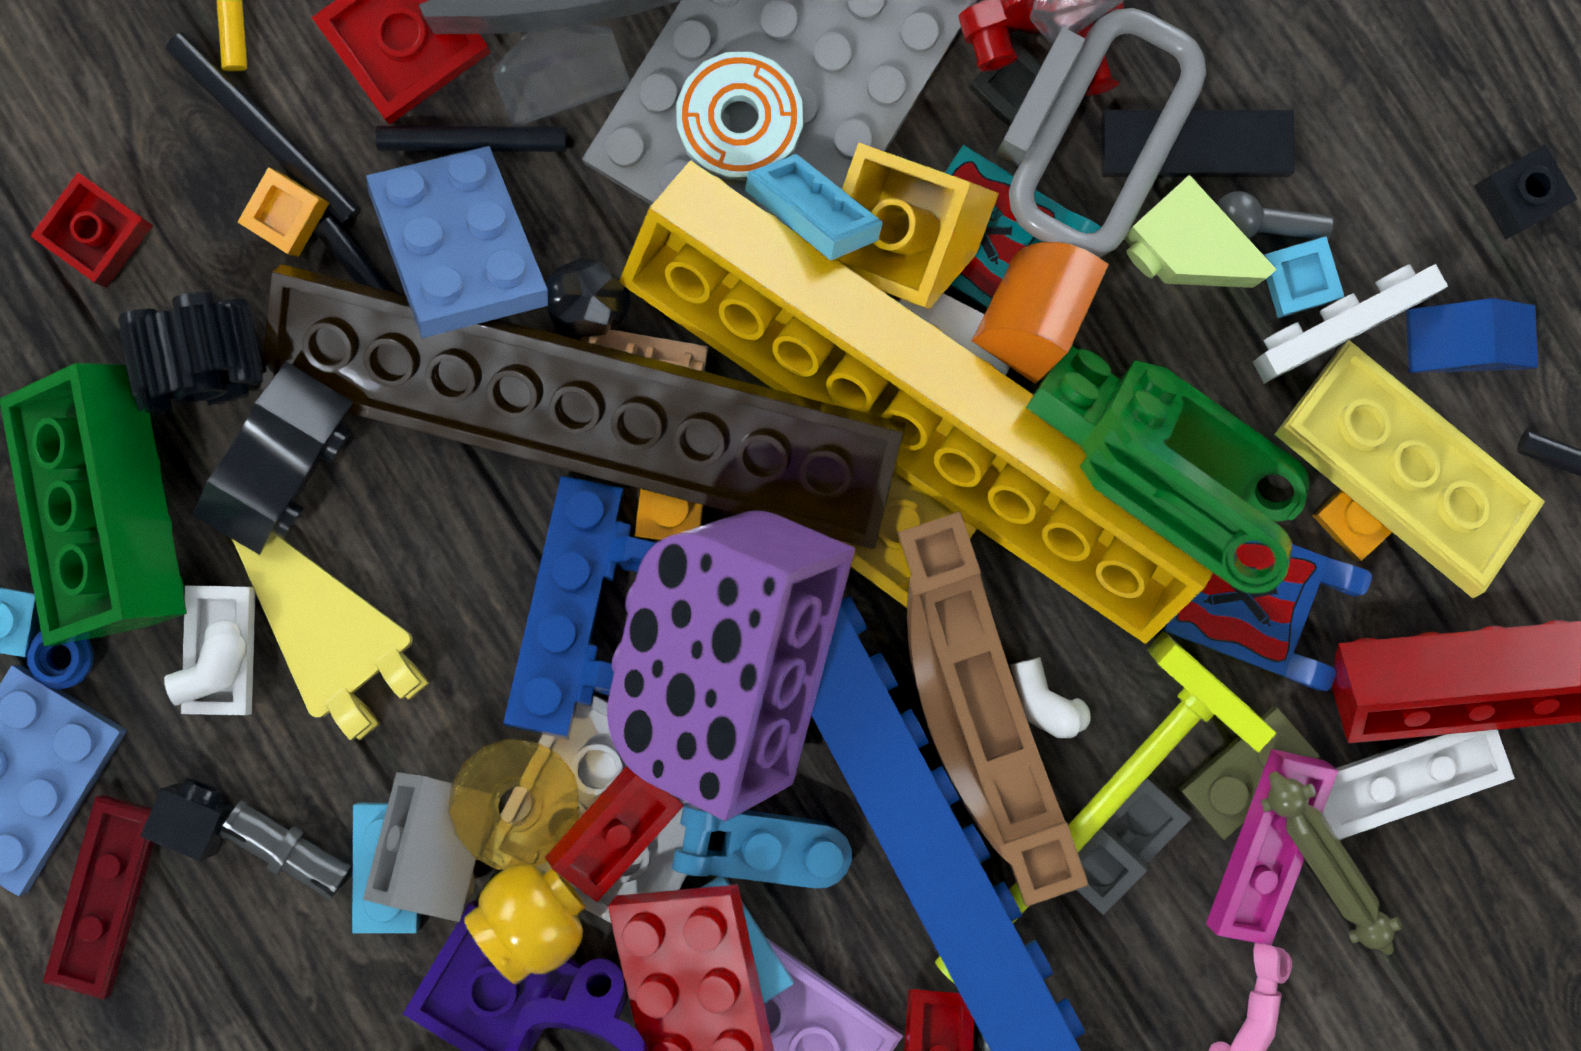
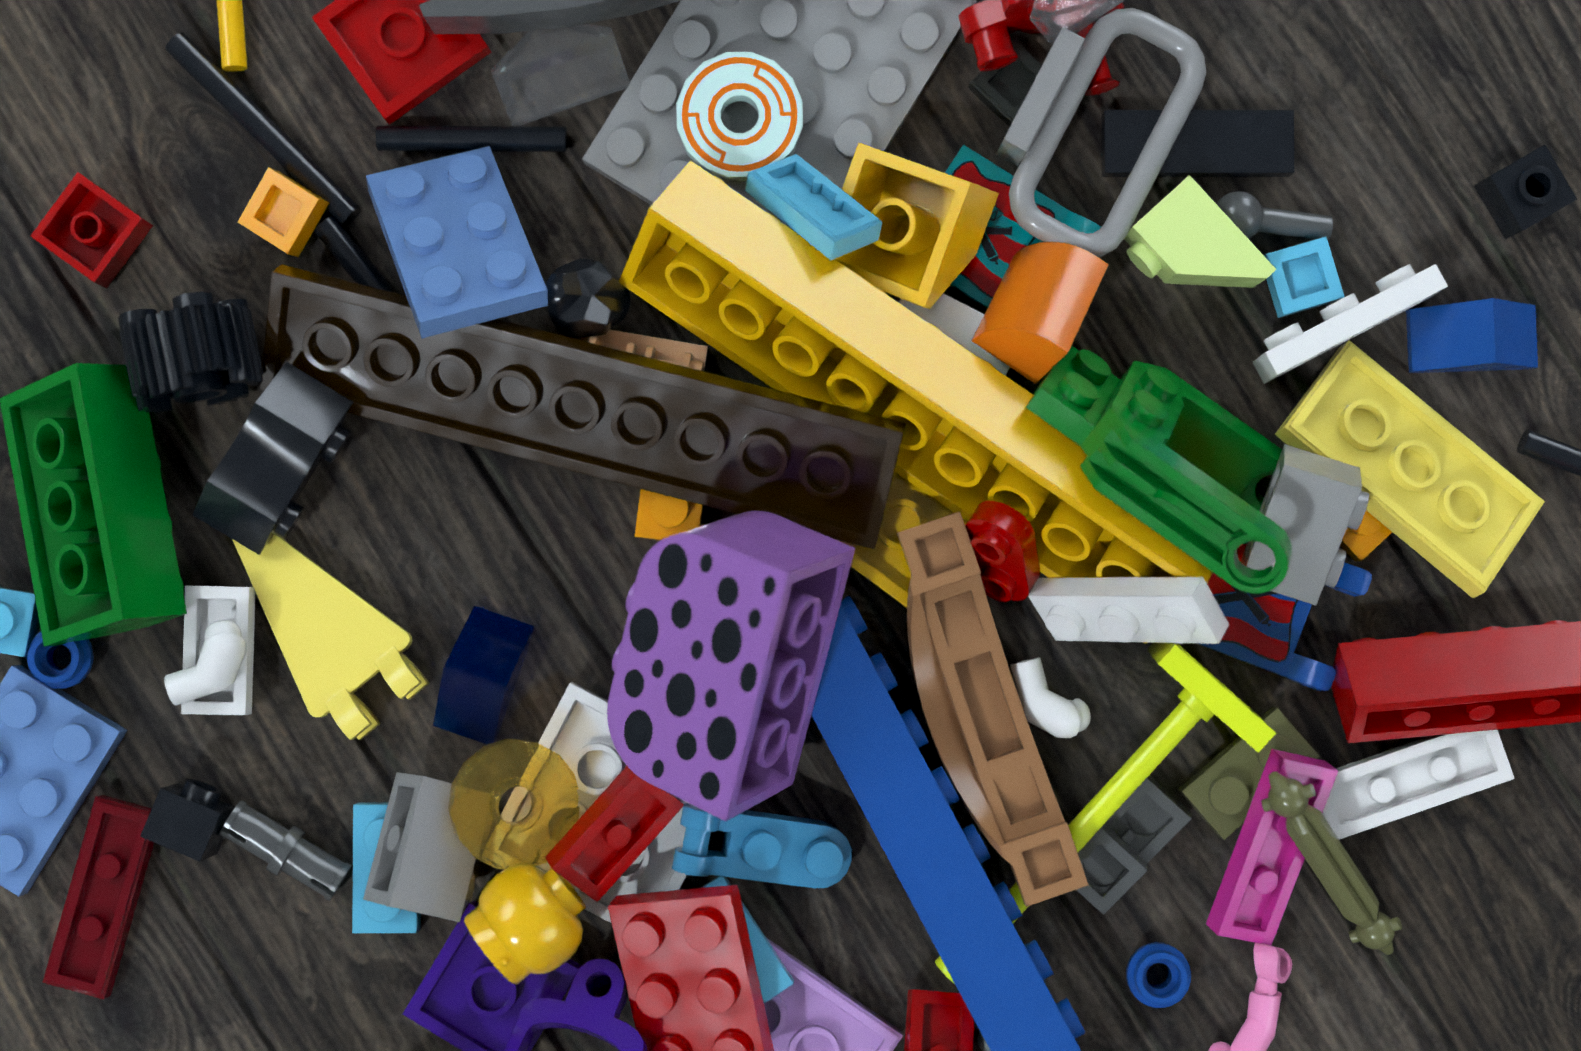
(481, 675): none -> clear blue slope
(556, 655): blue hinge -> none
(1004, 551): none -> red plate
(1129, 609): none -> white plate
(1174, 986): none -> blue plate
(1314, 505): none -> light grey brick

